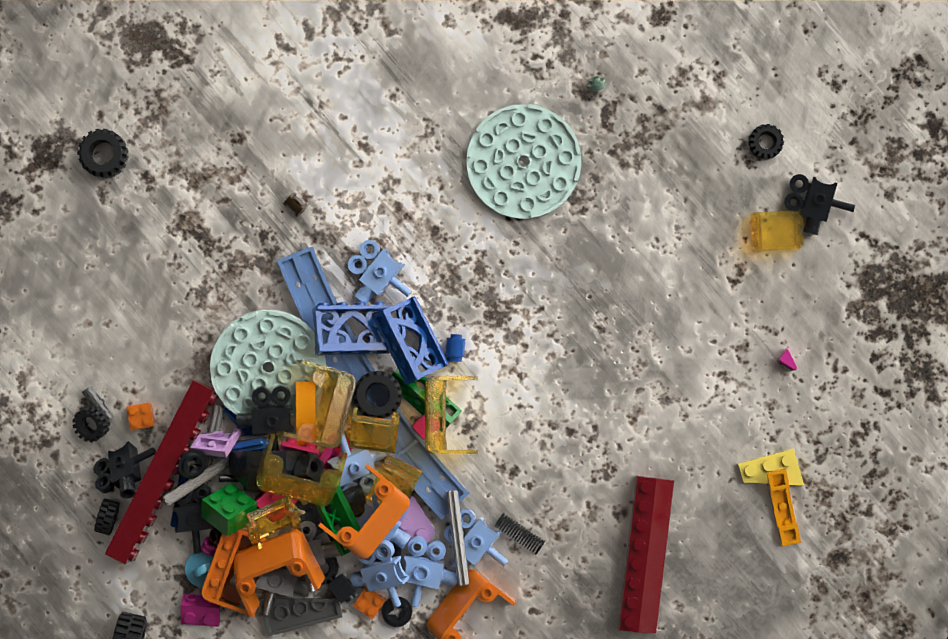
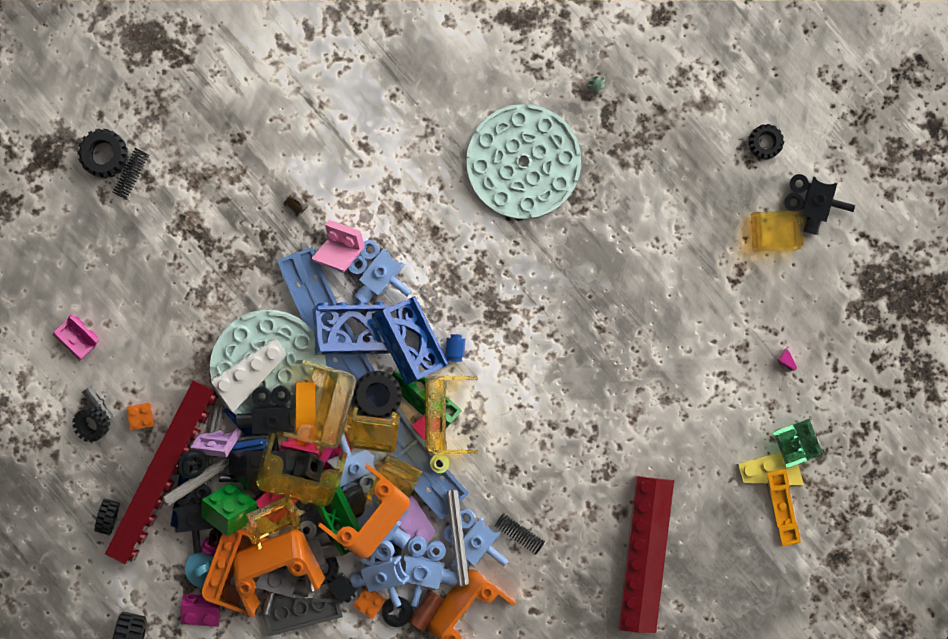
(76, 337): none -> dark pink bracket
(121, 470): black piece -> none
(128, 175): none -> black piece
(245, 376): none -> white wing
(340, 247): none -> bright pink bracket
(425, 610): none -> copper pin
(435, 468): none -> yellowish green plate
(799, 442): none -> clear green slope

